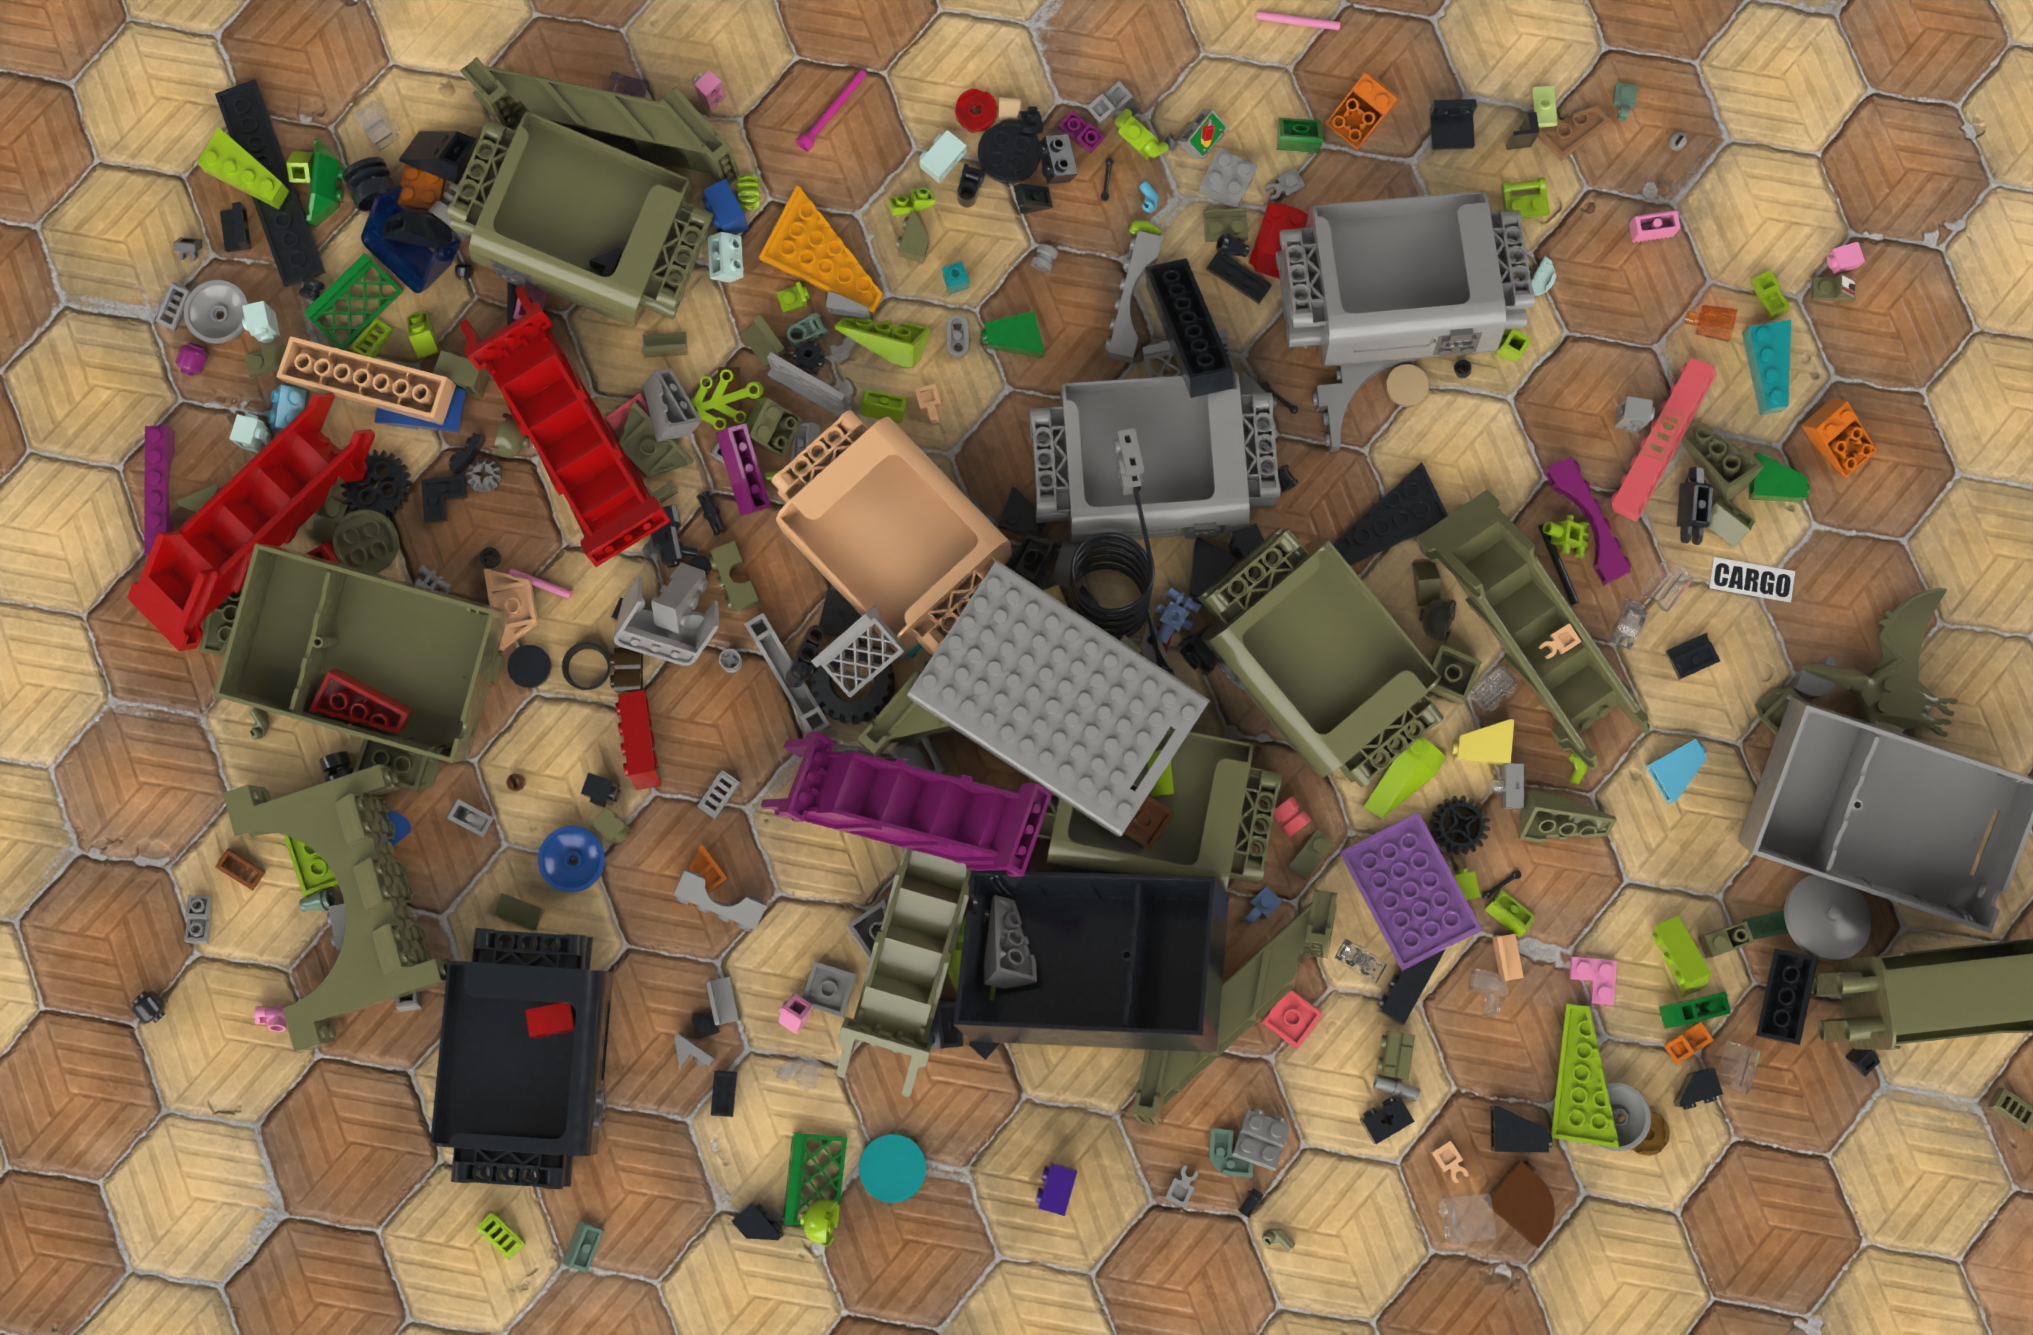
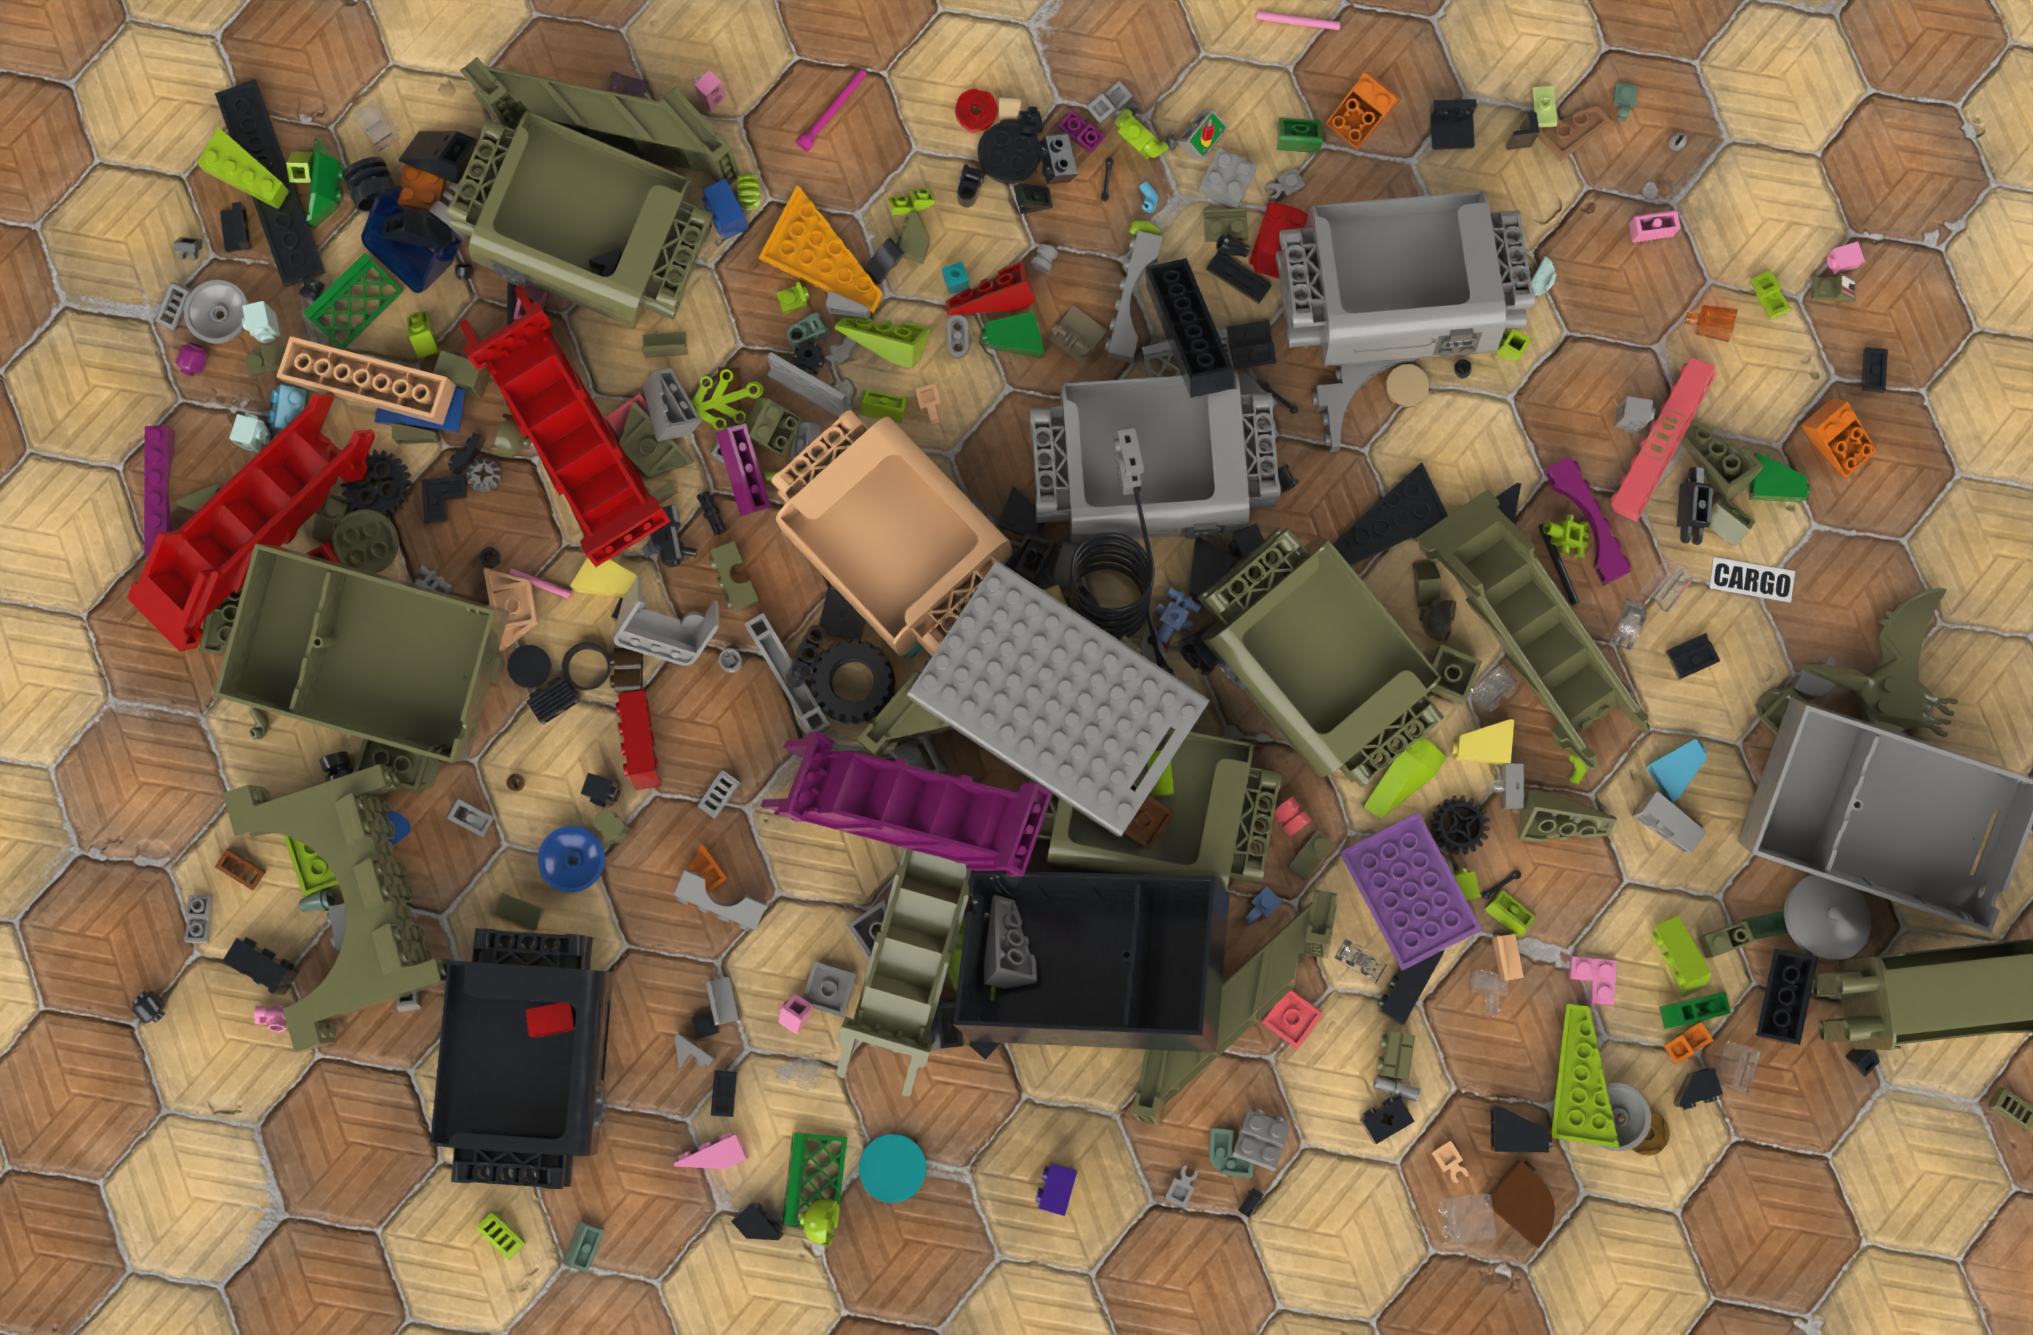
(261, 965): none -> black wedge
(359, 703): red wedge -> none
(365, 337): lime slope -> none
(410, 435): none -> olive slope
(552, 700): none -> black brick
(603, 580): none -> light yellow slope
(679, 597): light grey wedge -> none
(701, 562): black plate -> none
(718, 1156): none -> bright pink slope
(725, 257): light aqua brick -> none
(763, 340): olive panel -> none
(851, 636): light grey fence -> none
(883, 261): none -> black slope
(942, 156): light aqua brick -> none
(1002, 293): none -> red wedge
(1077, 334): none -> dark tan hinge
(1251, 344): none -> black slope
(1278, 1236): olive arm -> none
(1509, 501): none -> black slope
(1528, 205): lime plate -> none
(1562, 640): light nougat plate -> none
(1669, 822): none -> light grey wedge
(1769, 364): teal wedge -> none
(1874, 370): none -> black plate

